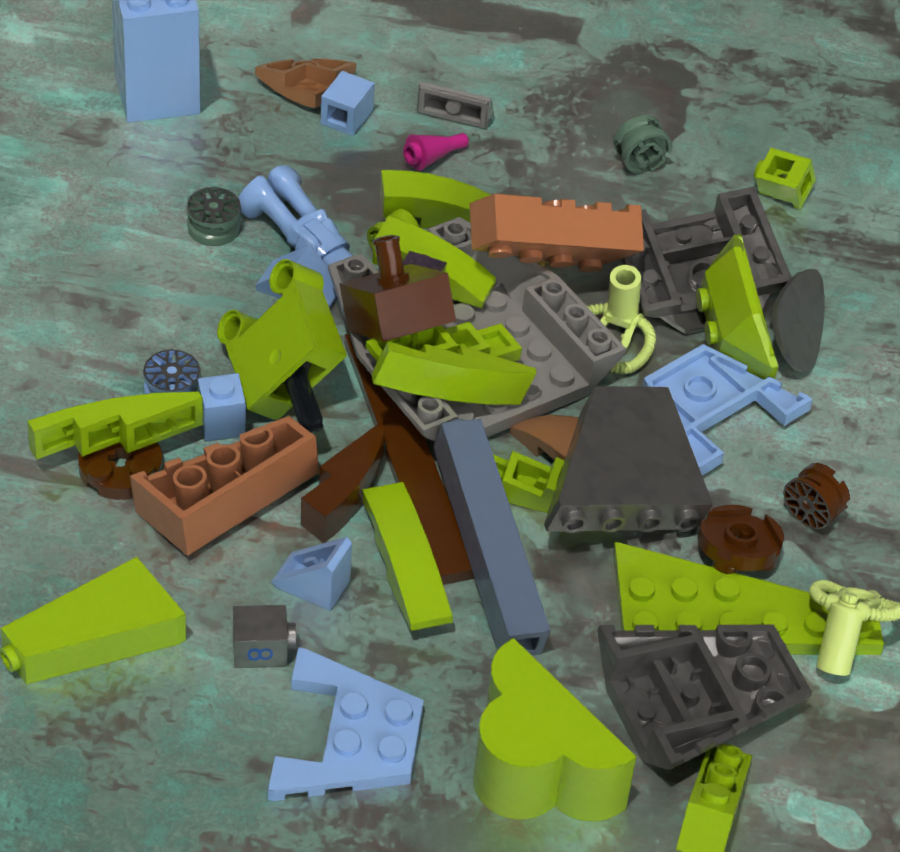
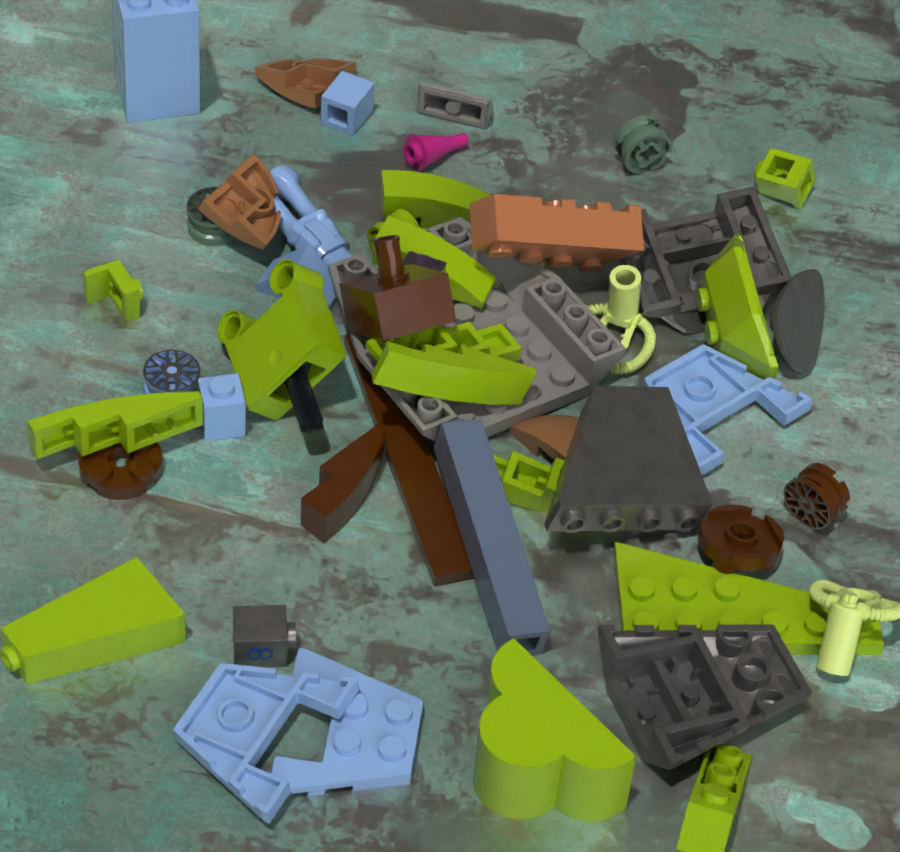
(114, 282): none -> lime bracket
(226, 484): nougat wedge -> none
(239, 718): none -> light blue wing
(245, 204): none -> medium nougat brick
(317, 572): light blue slope -> none
(407, 556): lime slope -> none

